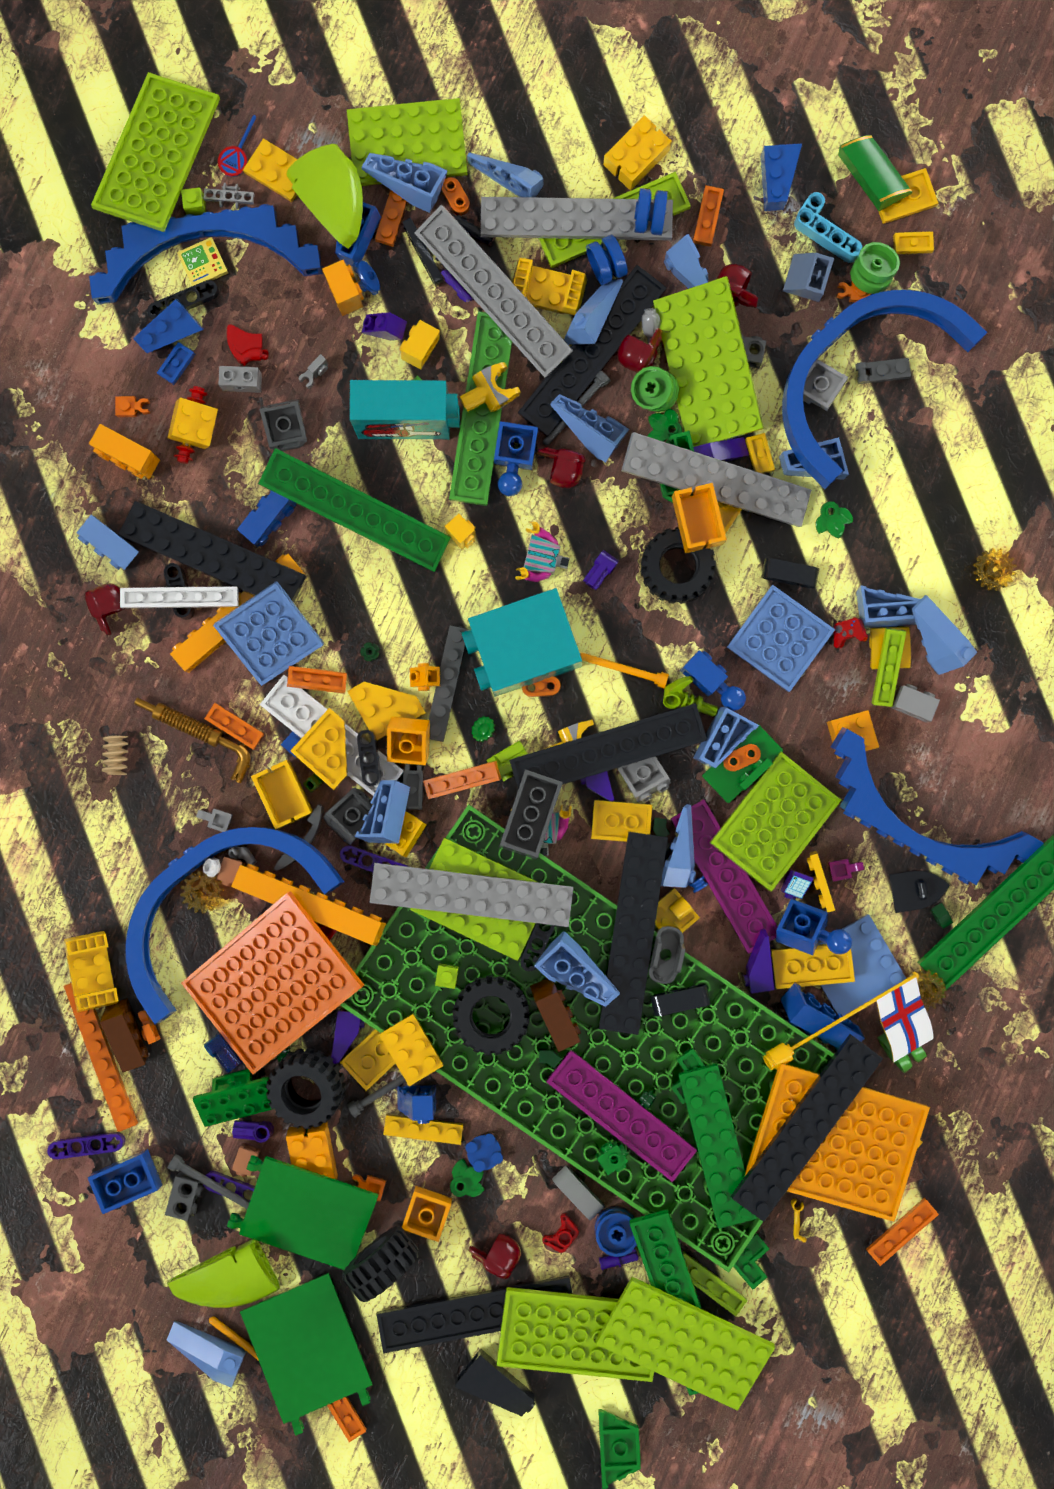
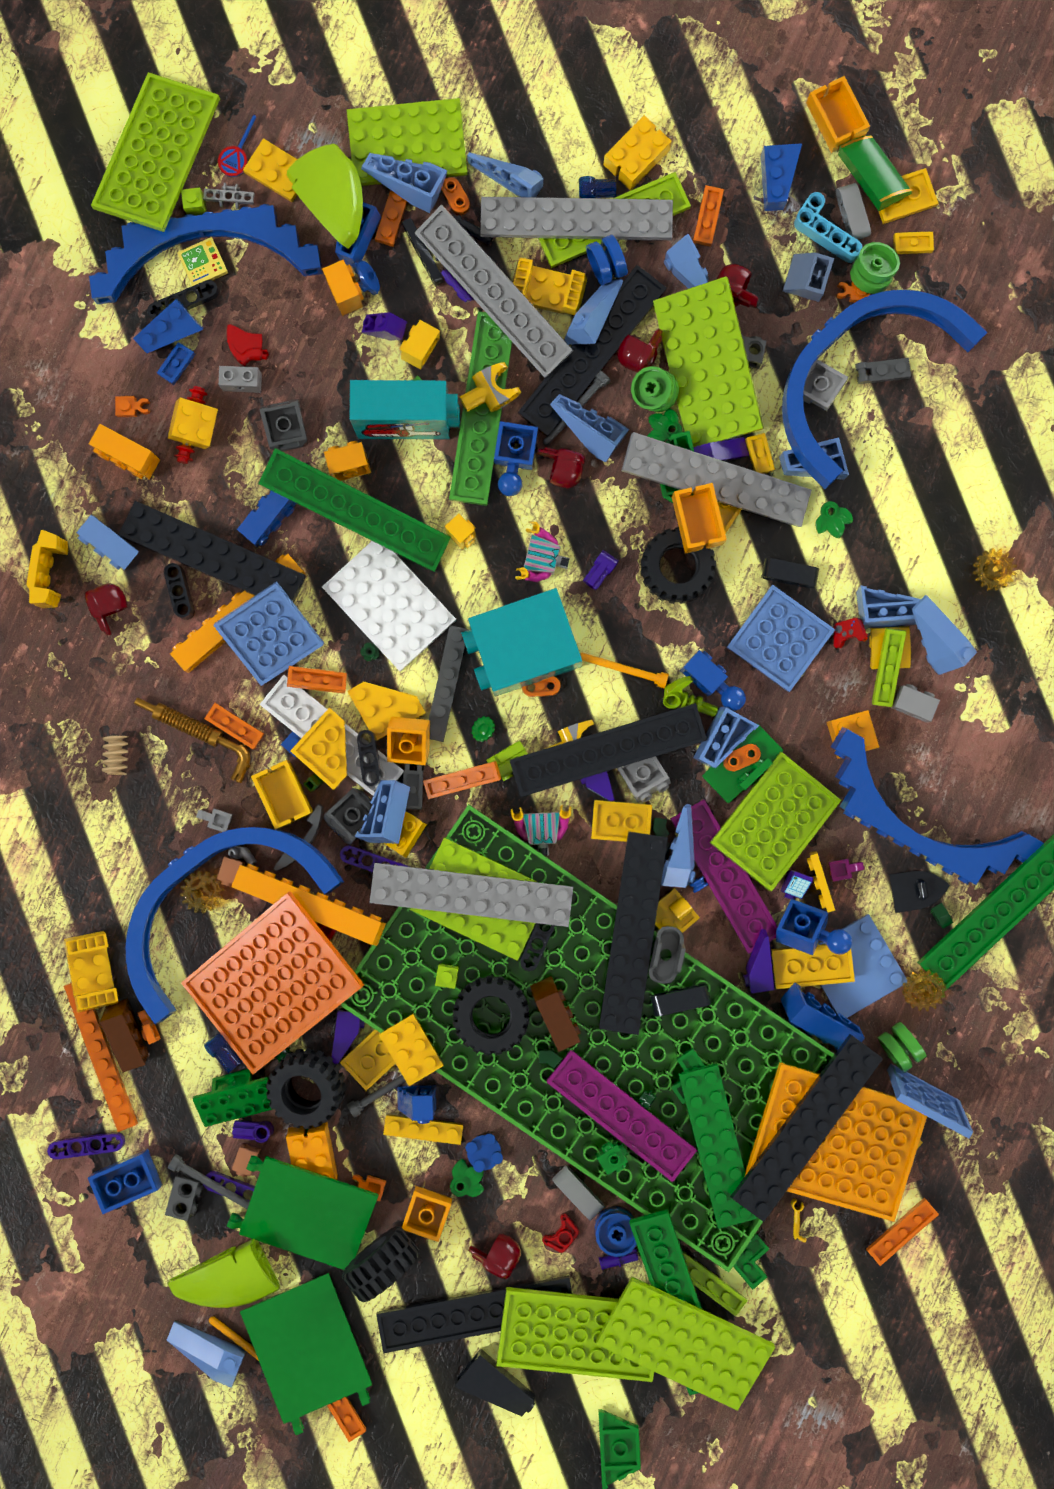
(39, 568): none -> yellow plate
(179, 597): white plate -> none
(212, 867): white plate -> none
(317, 367): light grey plate -> none
(347, 461): none -> light orange brick
(389, 604): none -> white plate
(424, 677): light orange brick -> none
(531, 814): dark grey brick -> none
(572, 967): medium blue wedge -> none
(596, 188): none -> clear blue piece
(649, 211): blue wheel -> none
(650, 322): light grey plant -> none
(837, 113): none -> light orange piece
(853, 211): none -> light grey beam
(900, 1015): flag -> none
(929, 1101): none -> medium blue plate

